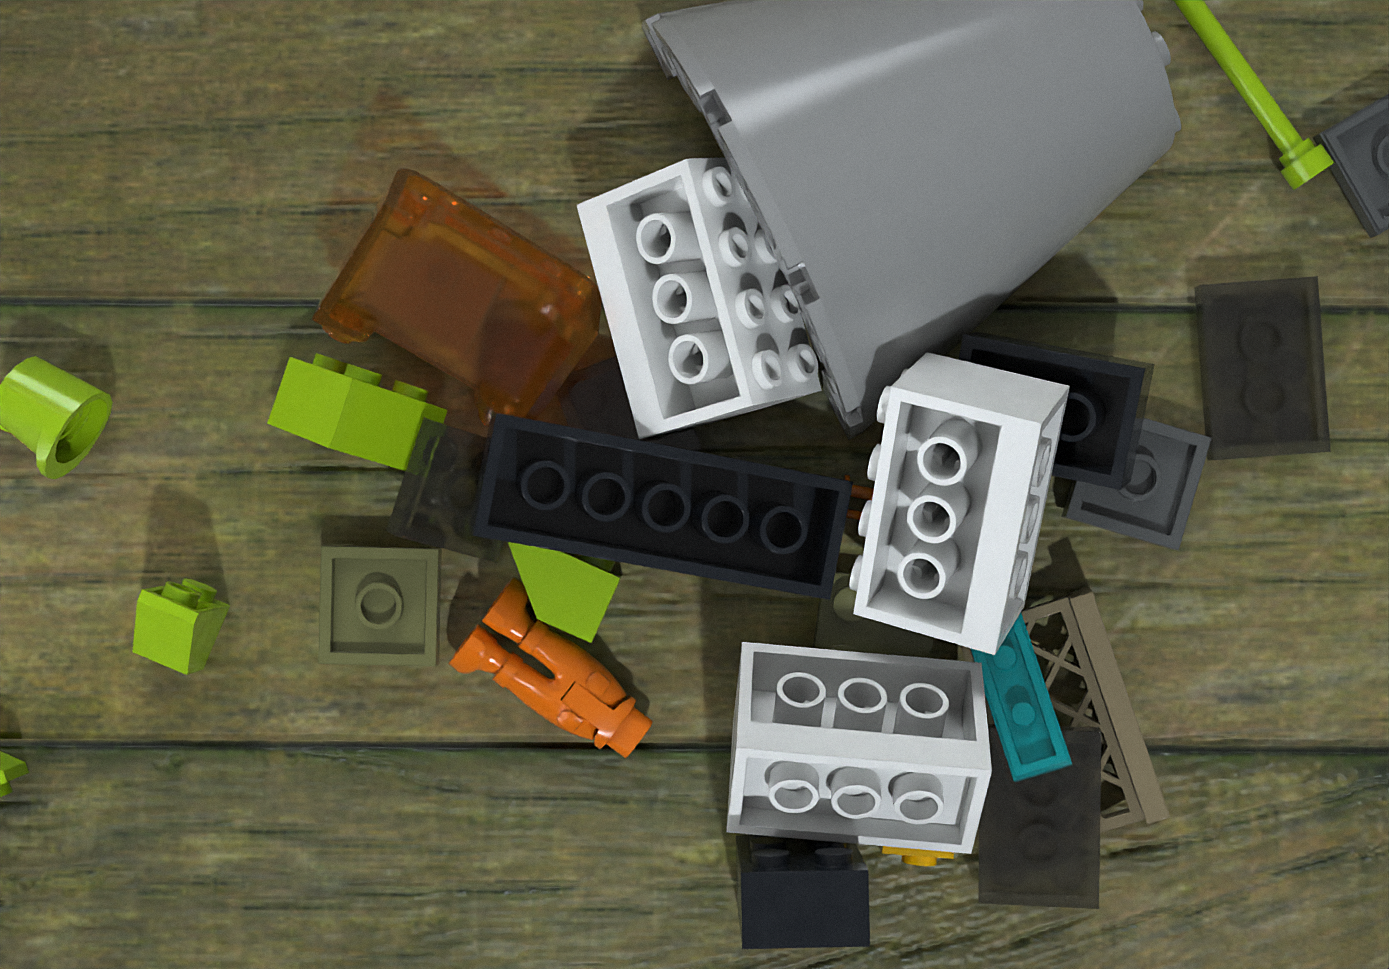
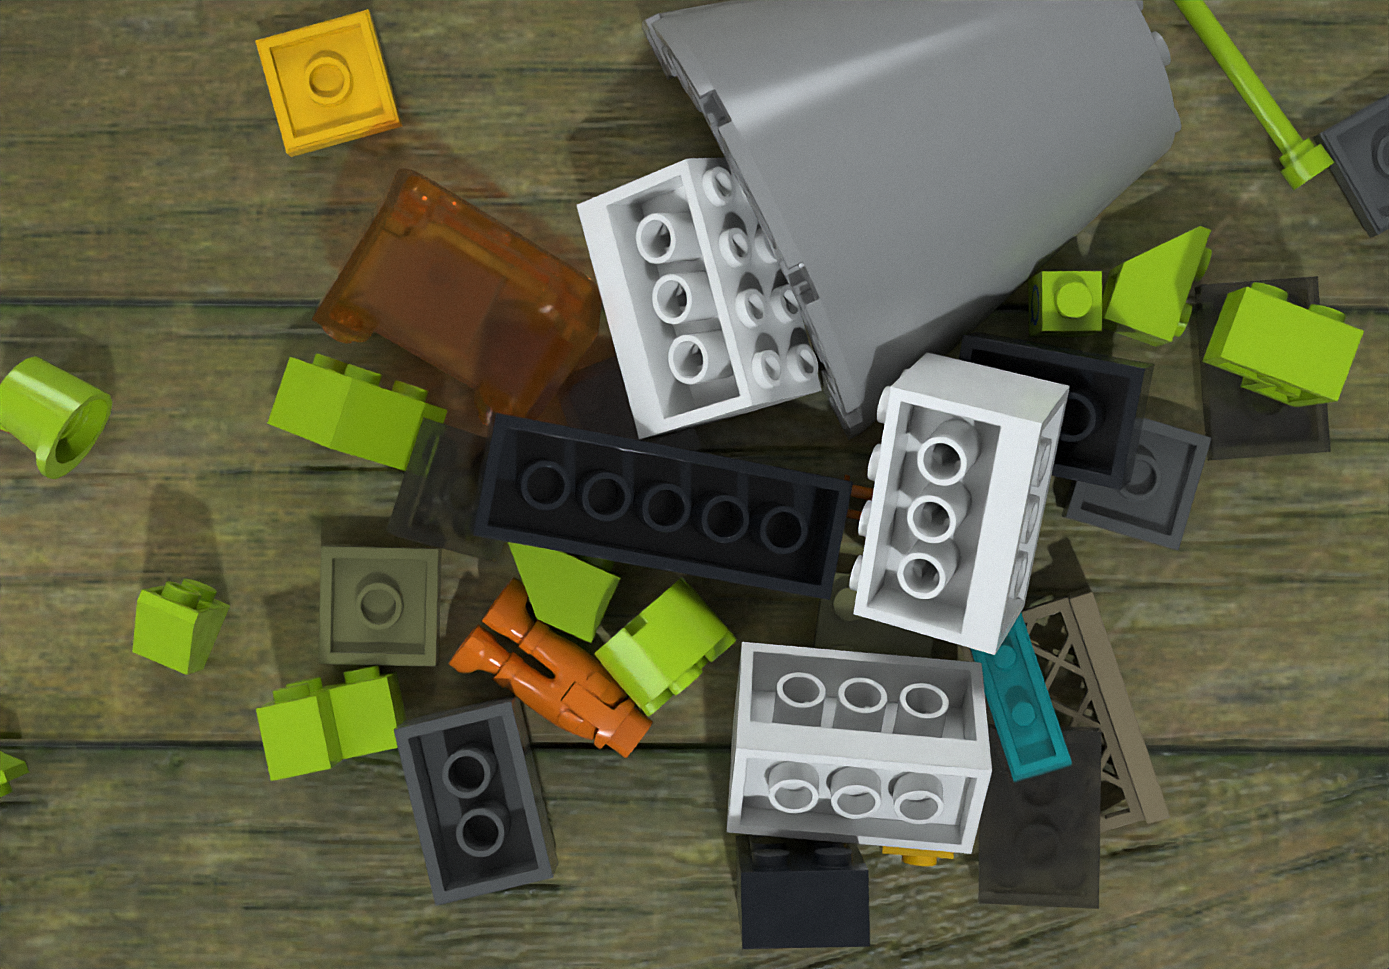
(320, 725): none -> lime brick
(329, 83): none -> yellow plate
(476, 799): none -> dark grey brick
(665, 647): none -> lime brick
(1065, 303): none -> lime brick
(1150, 291): none -> lime slope
(1282, 347): none -> lime brick

